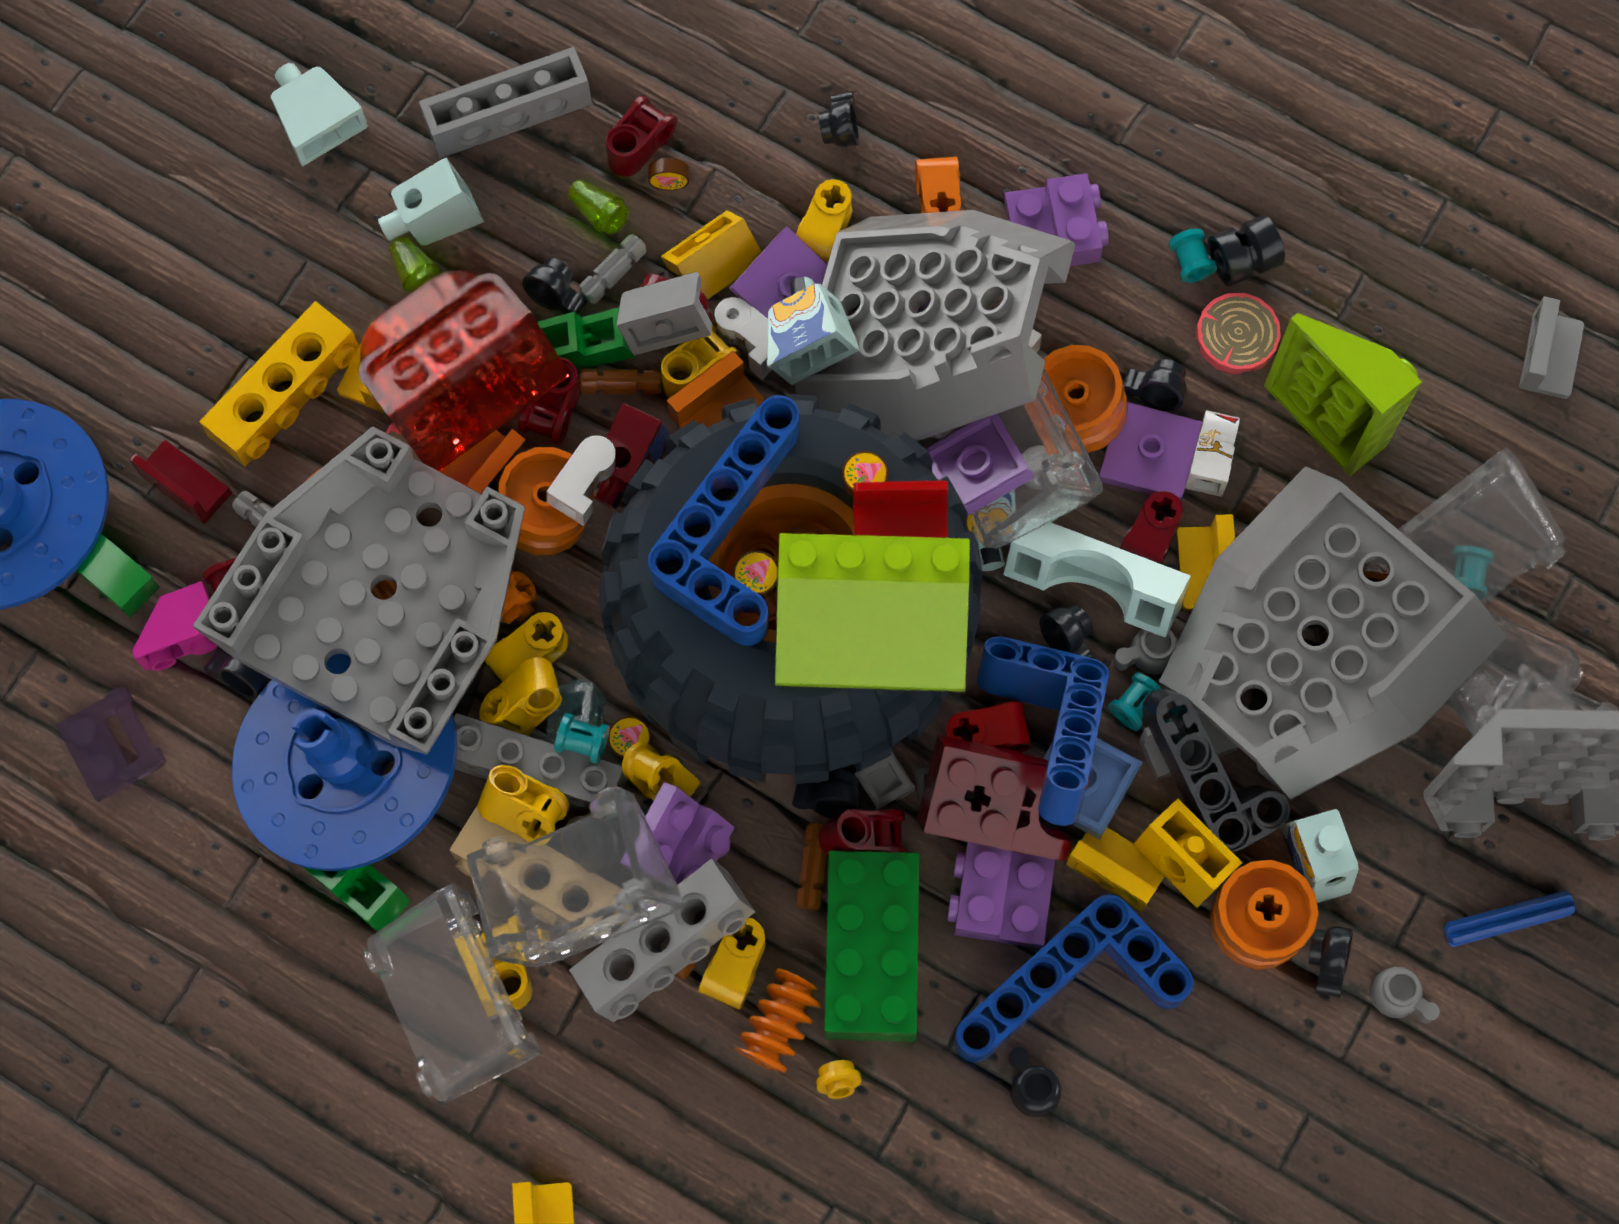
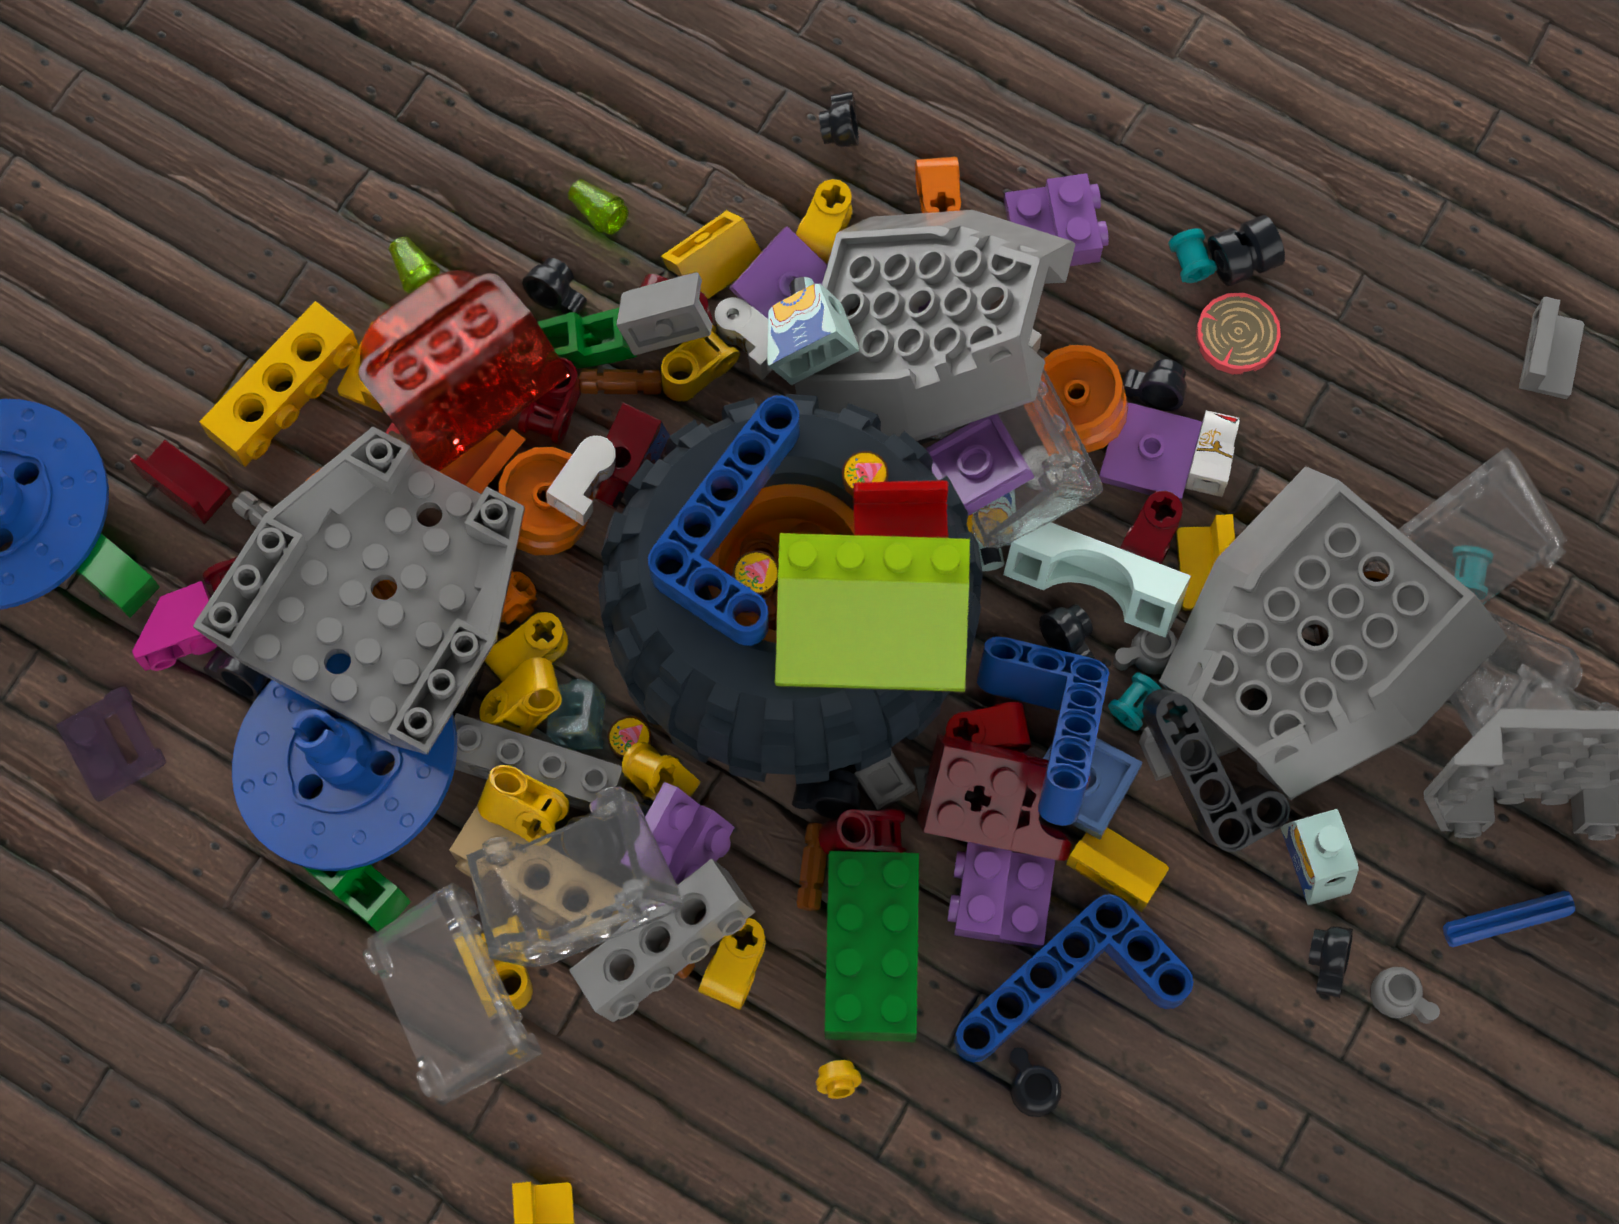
(315, 111): light aqua torso -> none
(431, 206): light aqua torso -> none
(506, 102): light grey brick -> none
(581, 738): teal bush -> none
(612, 268): light grey axle -> none
(643, 131): dark red piece -> none
(668, 174): tile -> none
(712, 390): orange panel -> none
(779, 1021): orange piece -> none
(1187, 853): yellow brick -> none
(1241, 926): orange wheel -> none
(1341, 389): lime slope -> none

